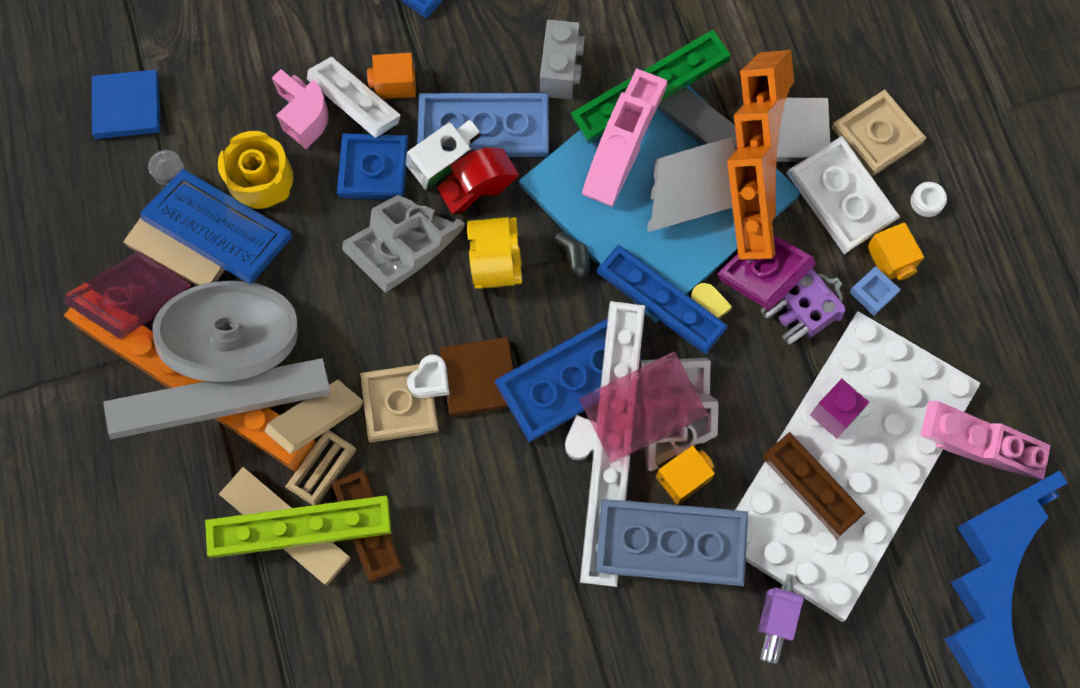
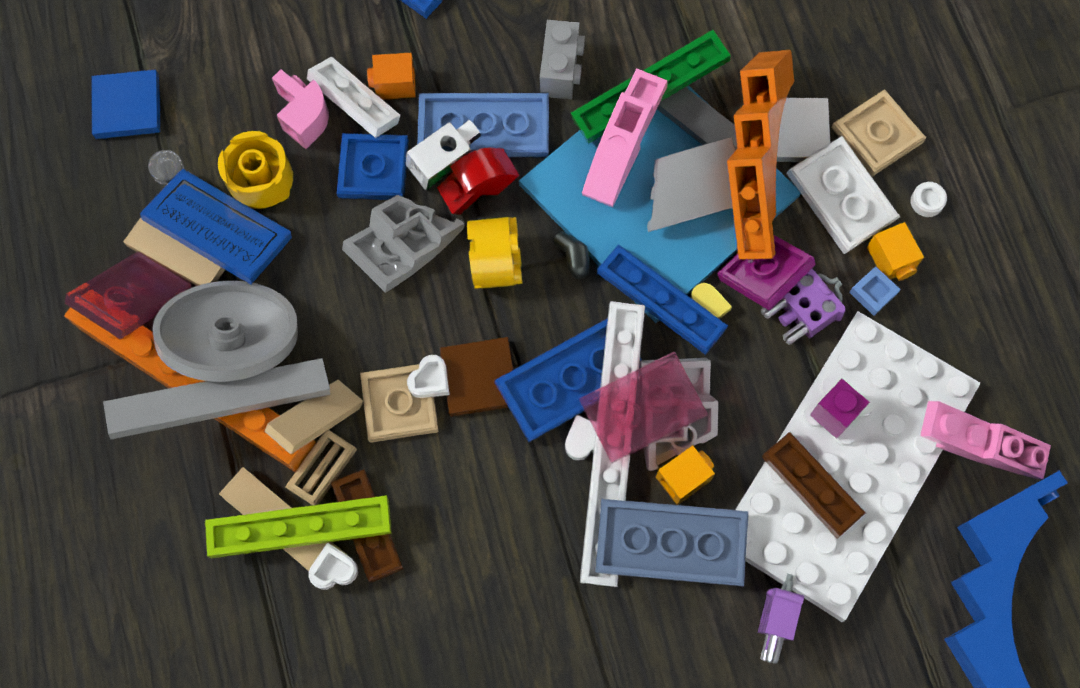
(332, 568): none -> white tile

